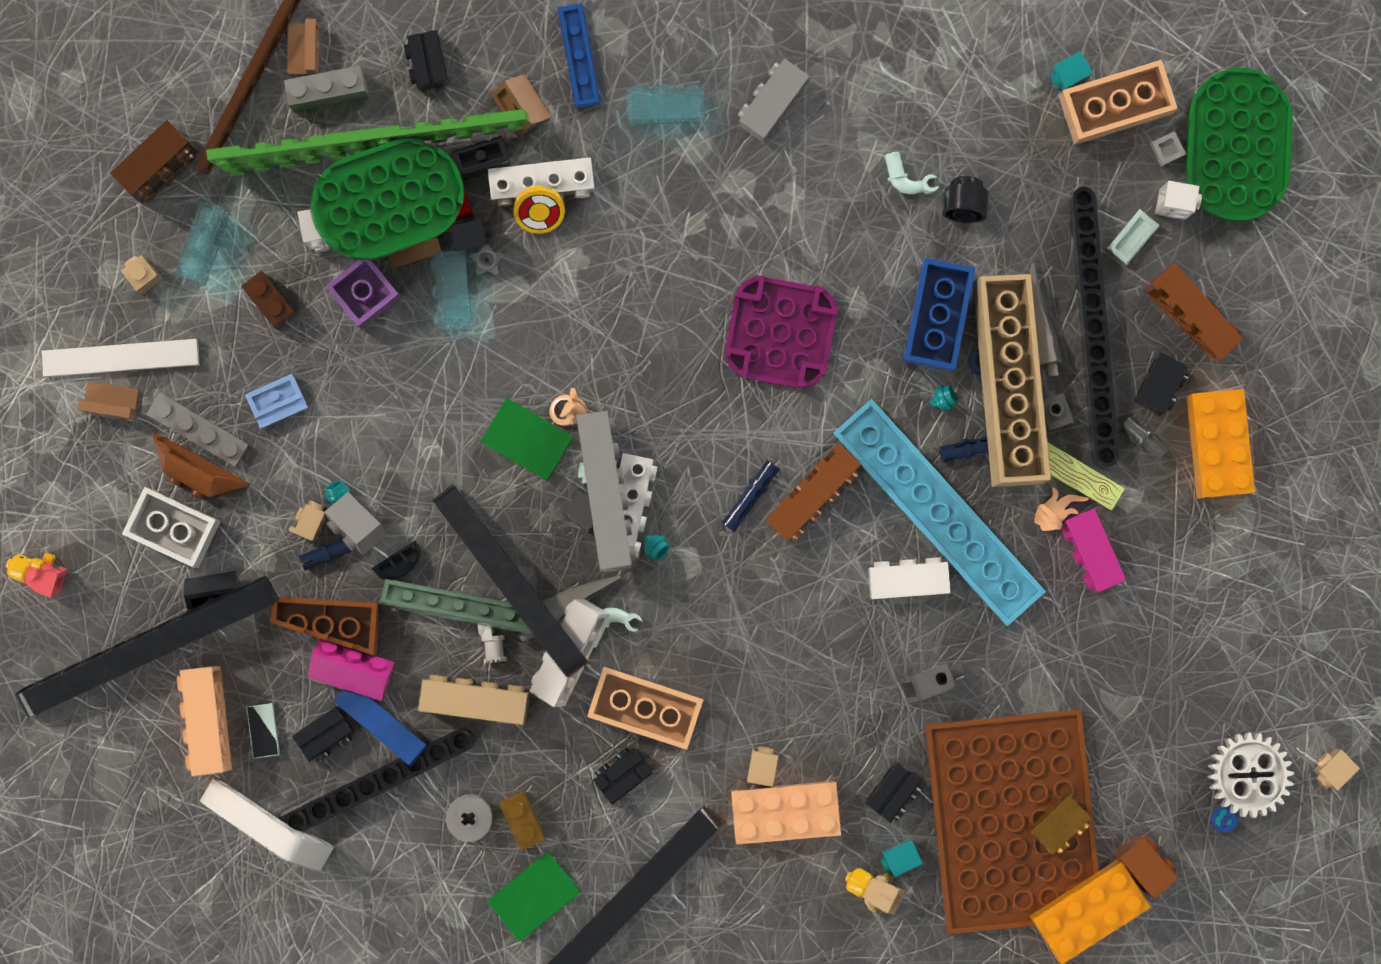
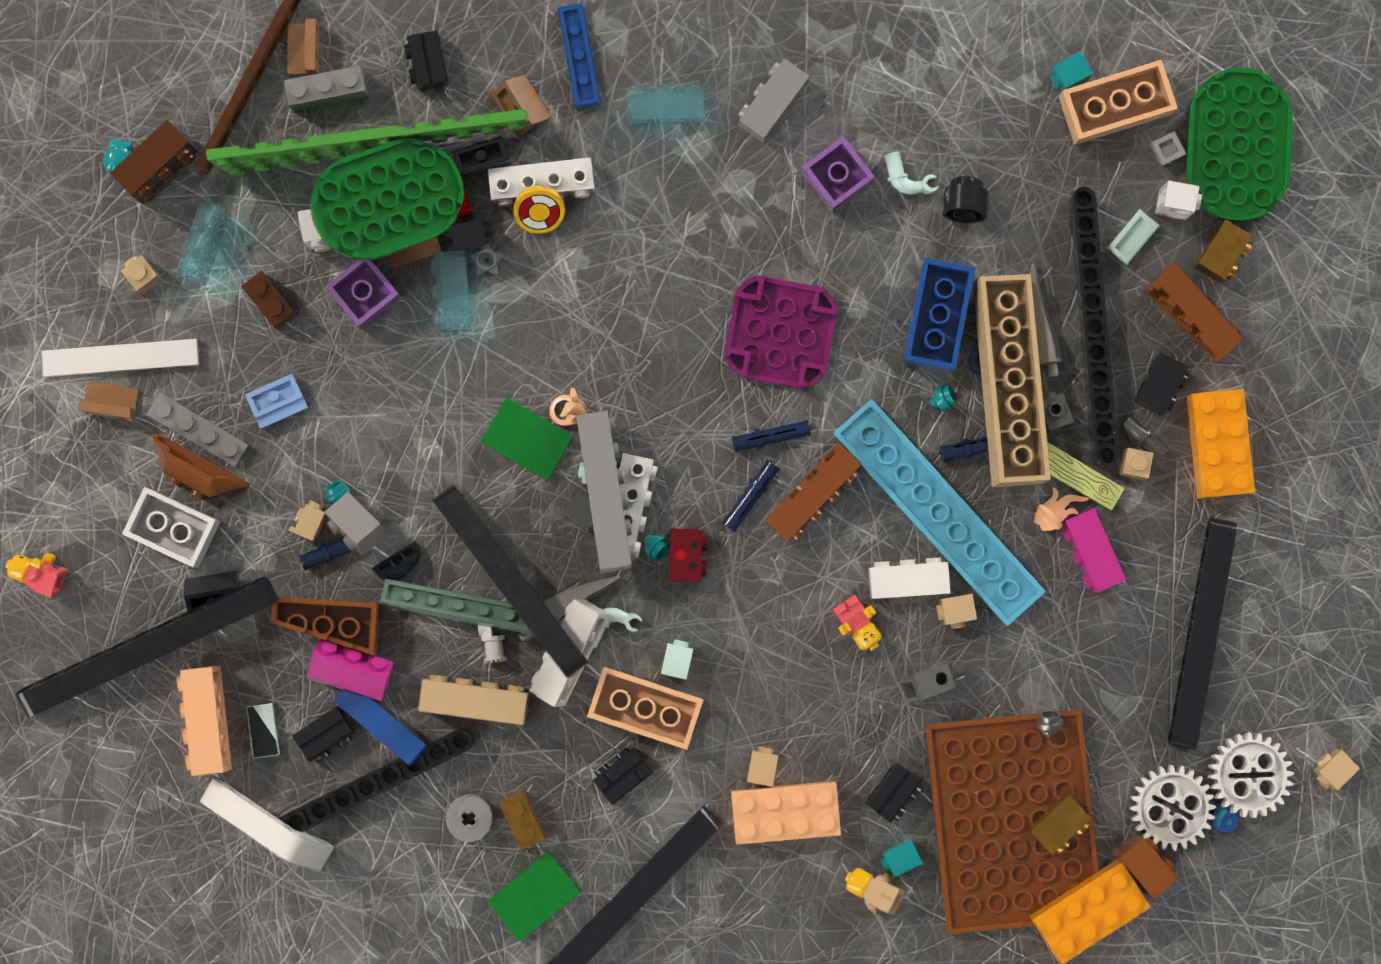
(116, 153): none -> teal animal
(677, 659): none -> light aqua brick
(686, 555): none -> dark red brick
(743, 441): none -> dark blue pin
(837, 174): none -> medium lavender brick
(856, 621): none -> piece
(956, 610): none -> tan brick
(1049, 722): none -> flat silver plate
(1135, 464): none -> tan brick
(1183, 786): none -> white gear
(1202, 633): none -> black beam
(1223, 252): none -> pearl gold brick

